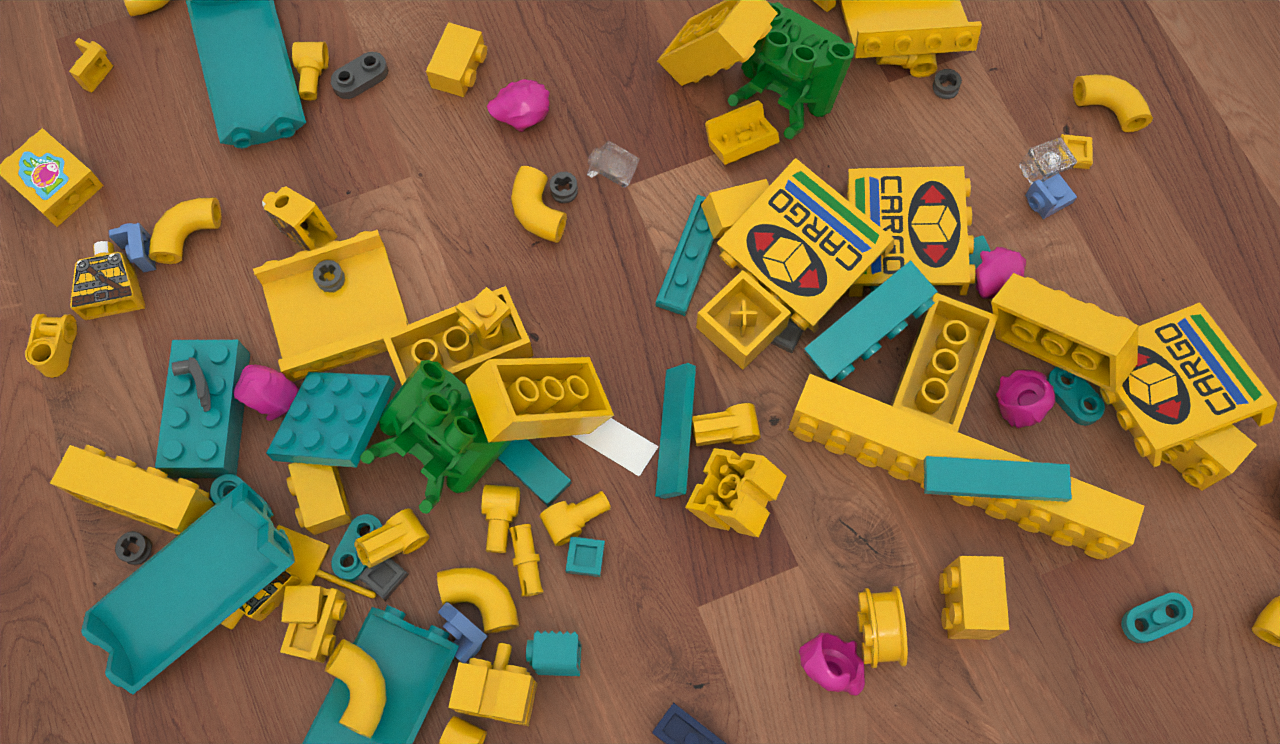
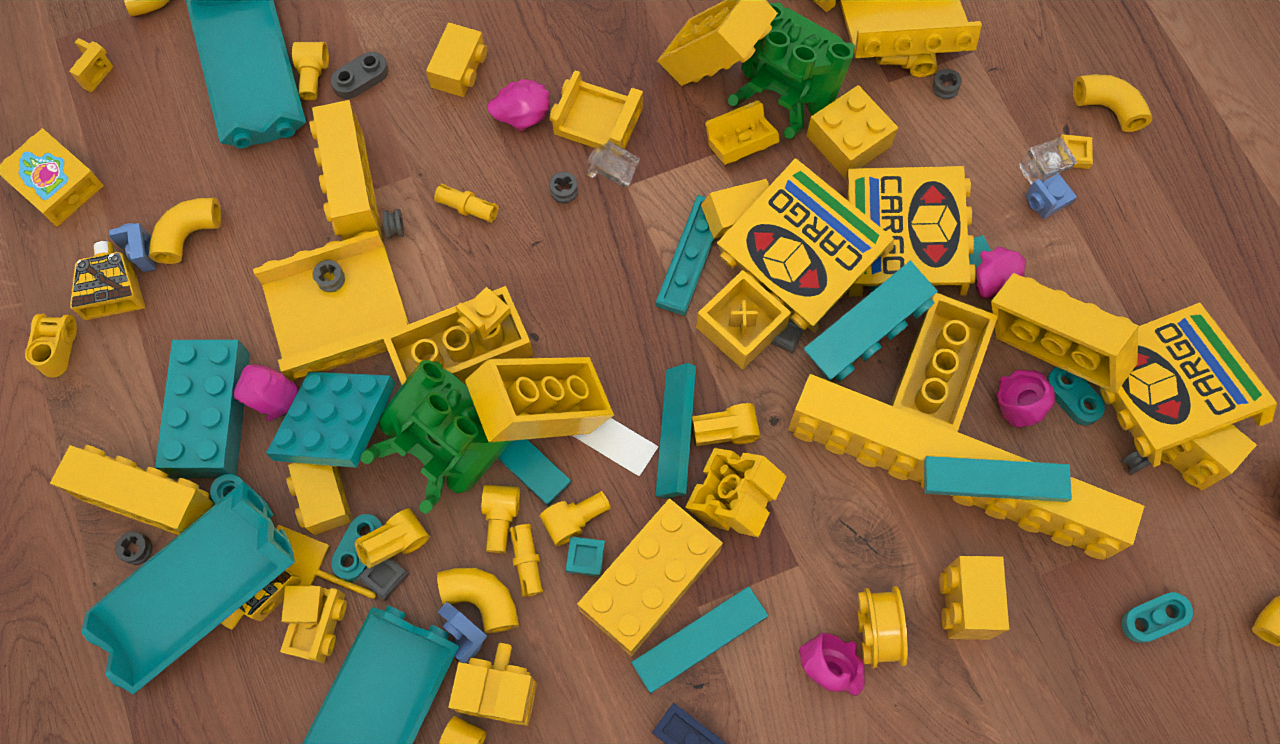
(192, 366): dark grey piece -> none
(290, 210): yellow torso -> none
(345, 170): none -> yellow brick
(365, 685): yellow cylinder -> none
(393, 223): none -> dark grey bush
(466, 203): none -> yellow pin
(531, 210): yellow cylinder -> none
(555, 653): teal brick -> none
(595, 114): none -> yellow panel
(650, 577): none -> yellow brick
(699, 639): none -> teal tile
(851, 131): none -> yellow brick
(1135, 462): none -> dark grey bush

